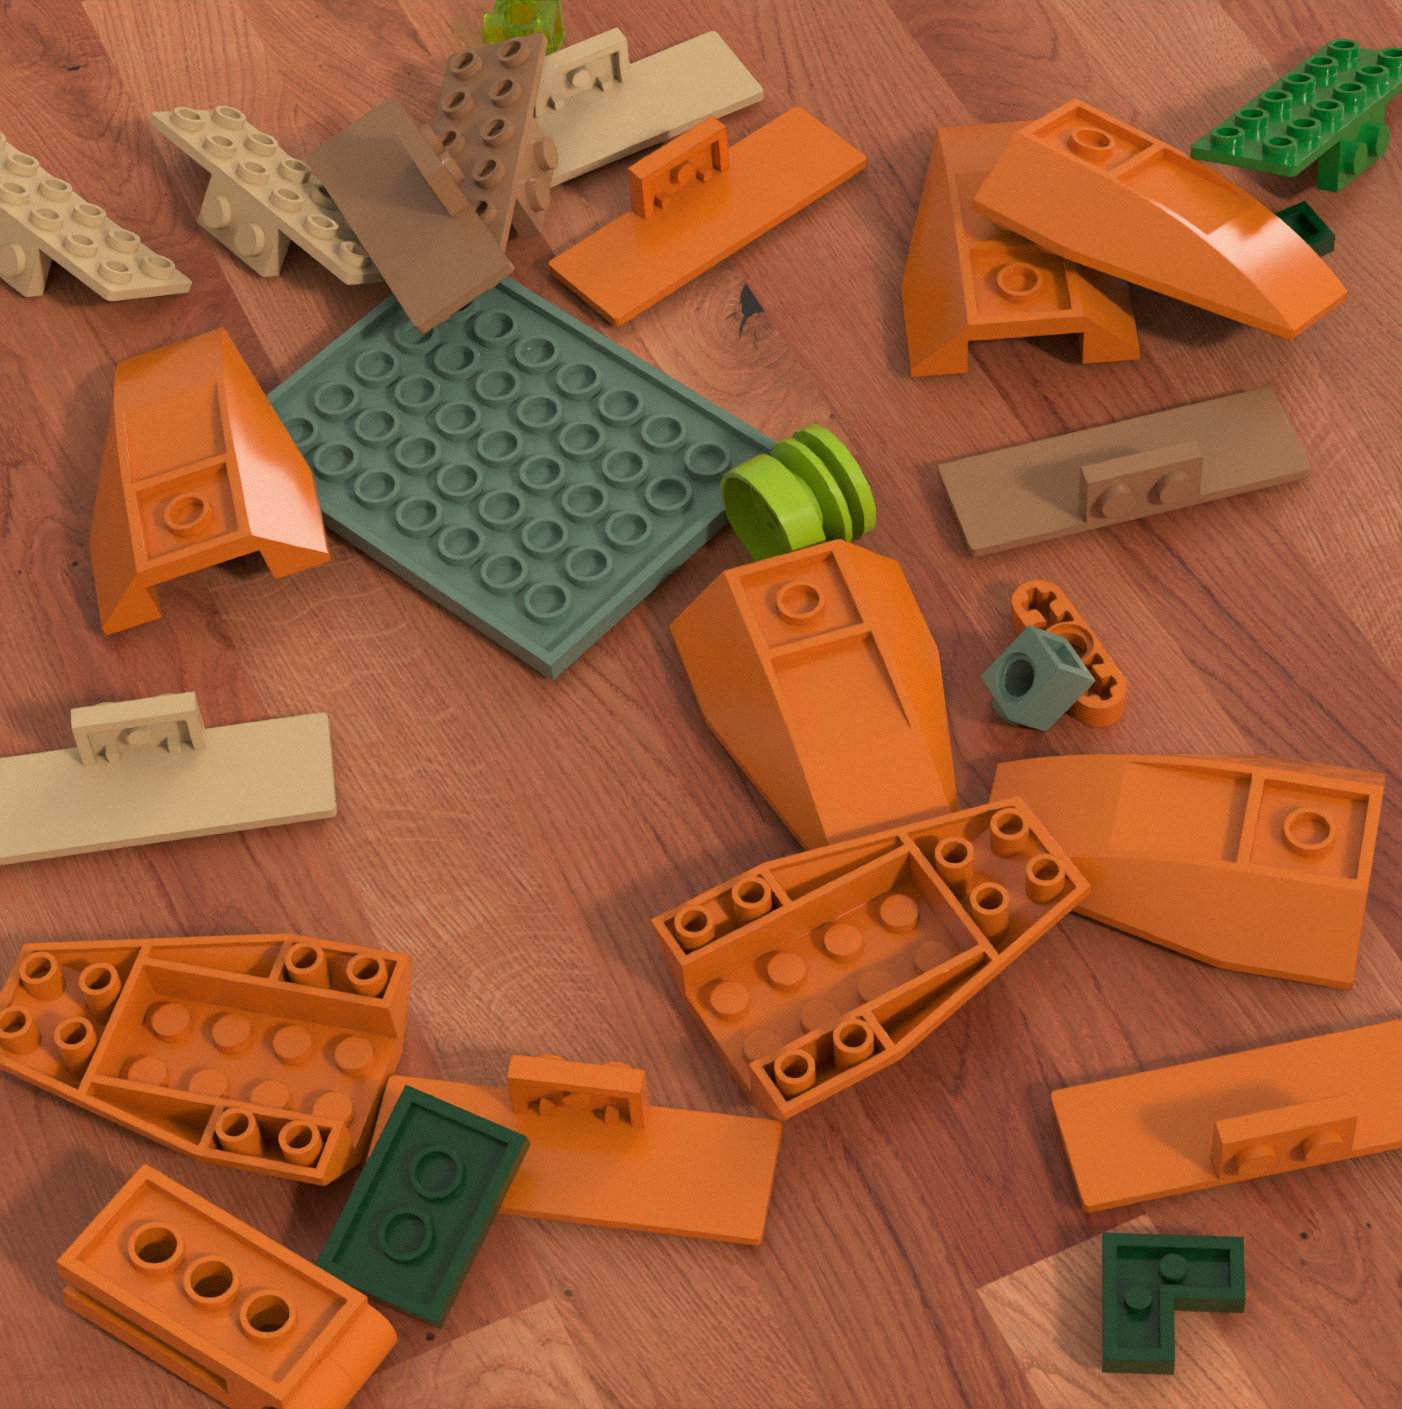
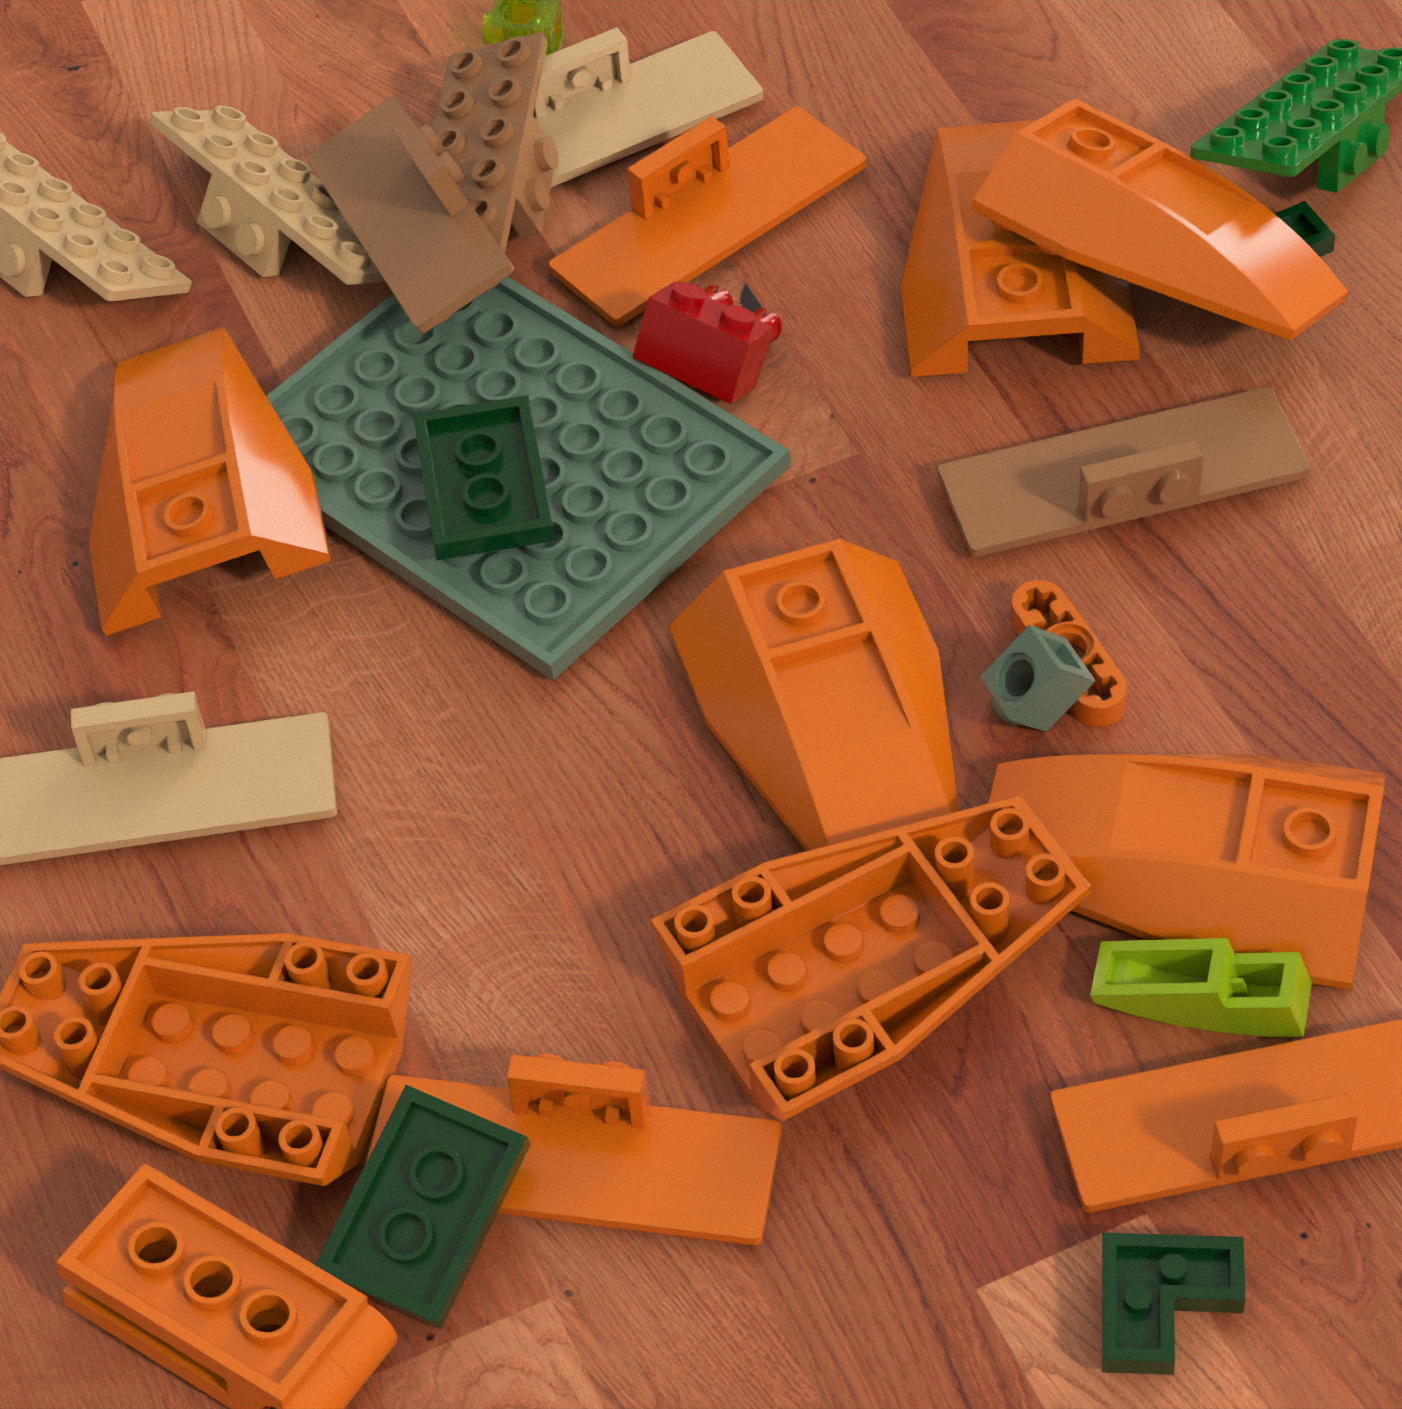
(483, 478): none -> dark green plate
(706, 339): none -> red brick
(798, 495): lime wheel -> none
(1204, 986): none -> lime slope

